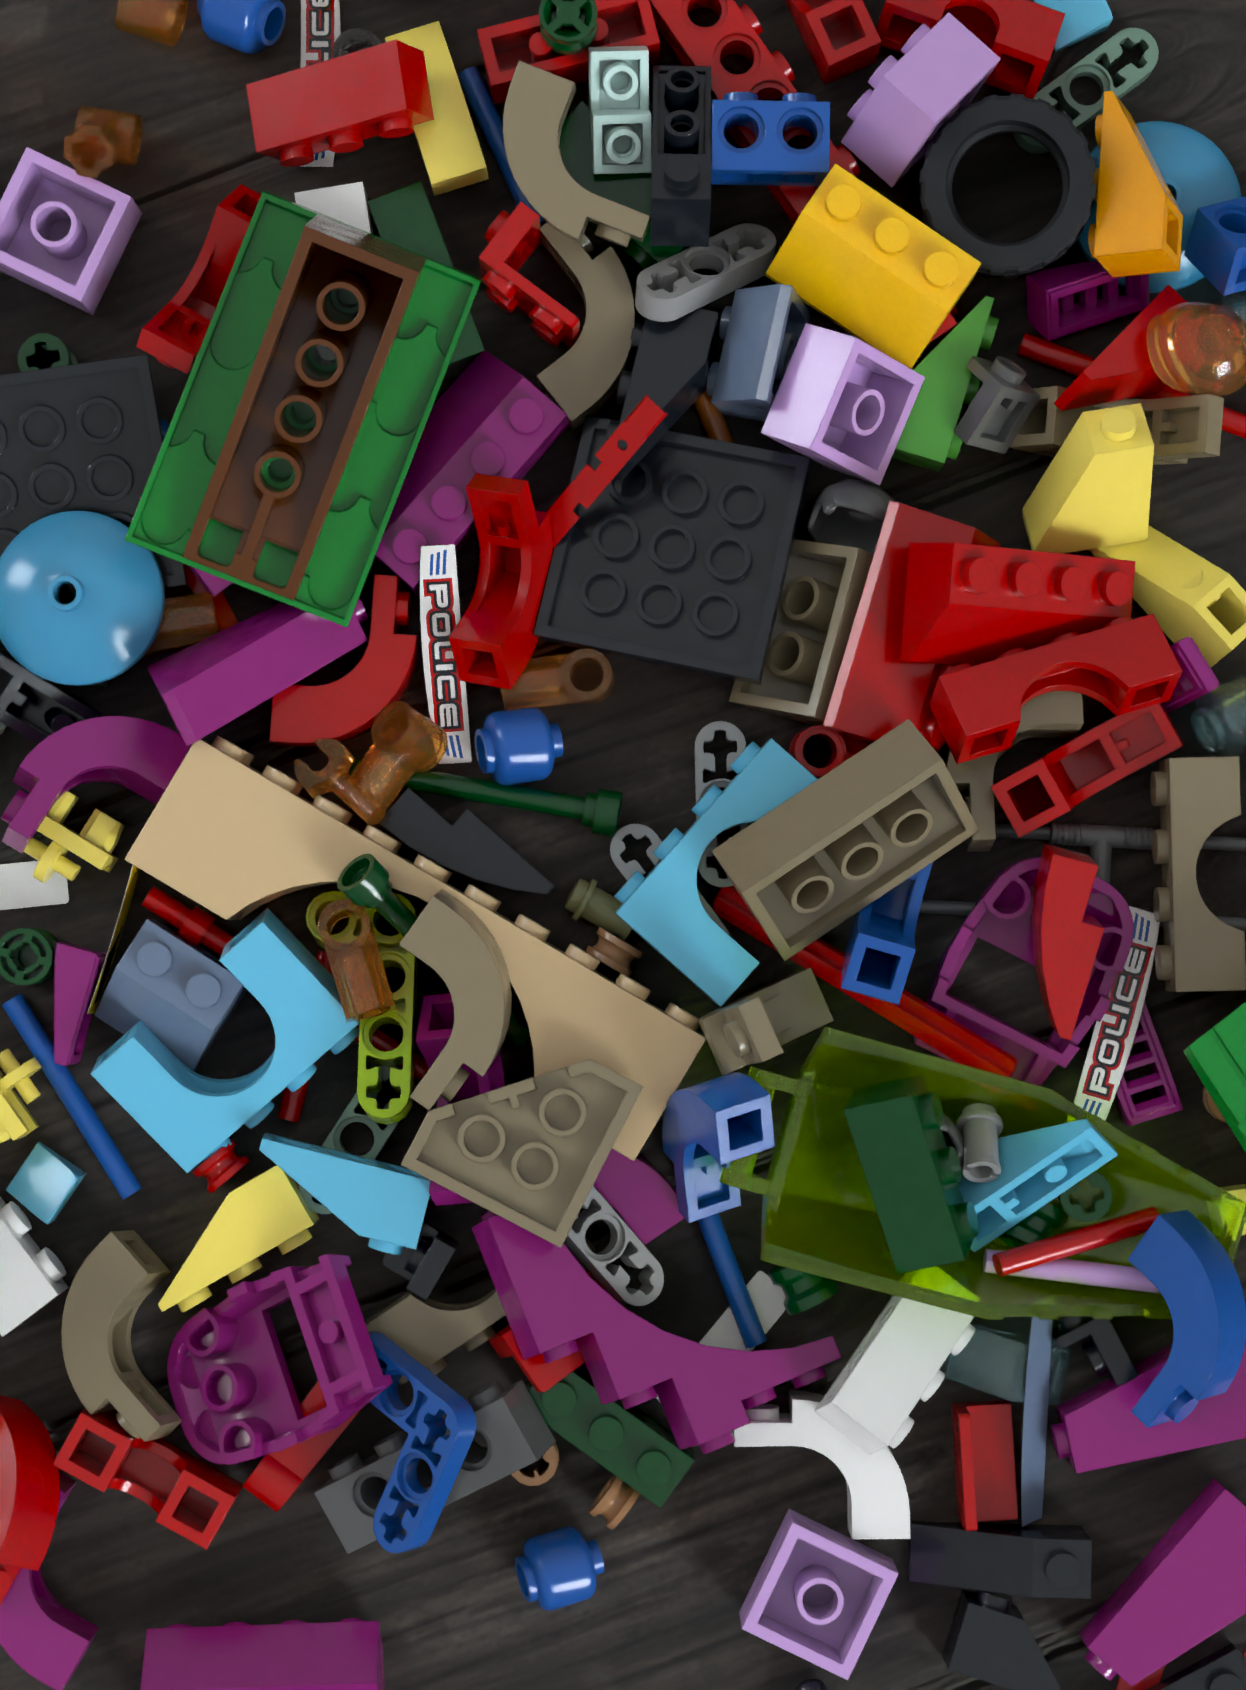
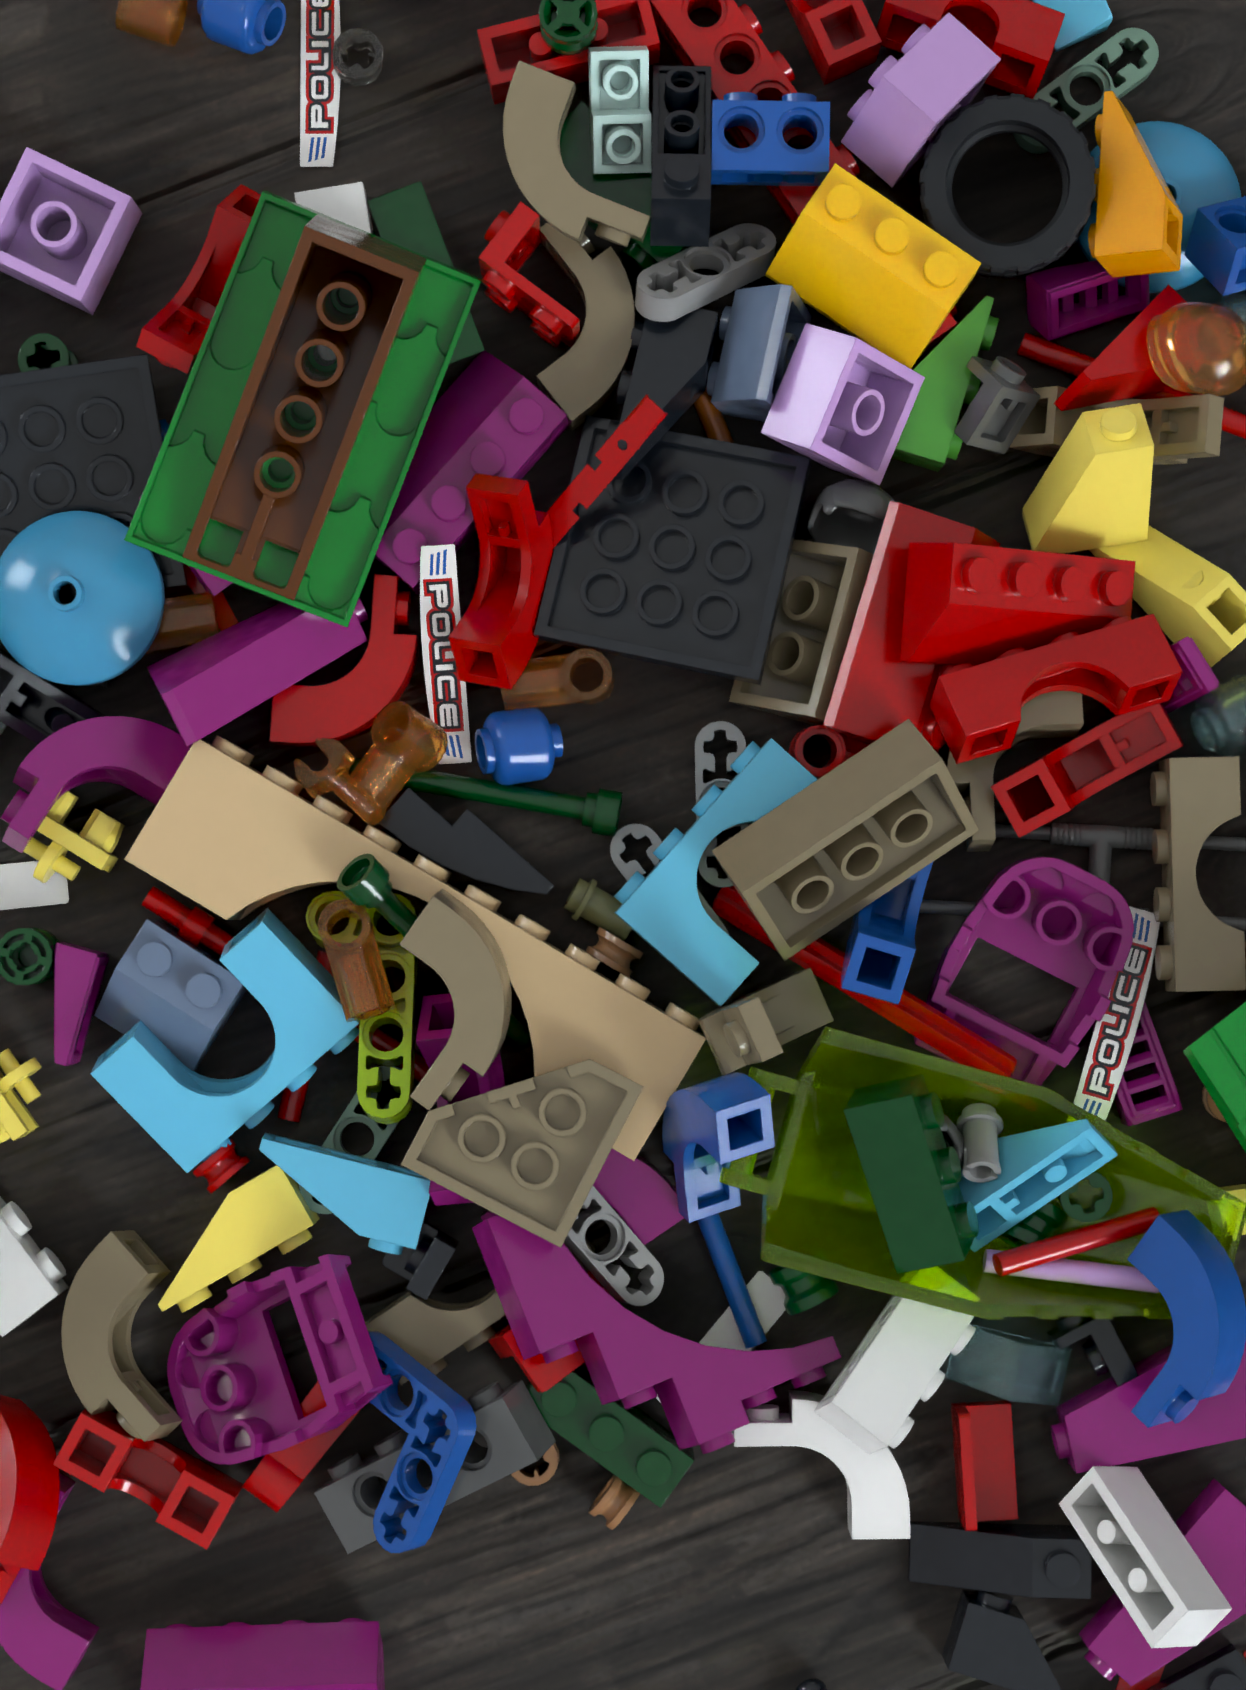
(45, 1183): medium azure slope -> none
(72, 1097): blue bar -> none
(102, 140): clear orange piece -> none
(115, 939): yellow sticker -> none
(340, 103): red brick -> none
(448, 141): light yellow slope -> none
(491, 126): blue bar -> none
(559, 1568): blue head -> none
(818, 1594): lavender brick -> none
(1035, 1420): sand blue sticker -> none
(1063, 935): red slope -> none
(1145, 1557): none -> white brick

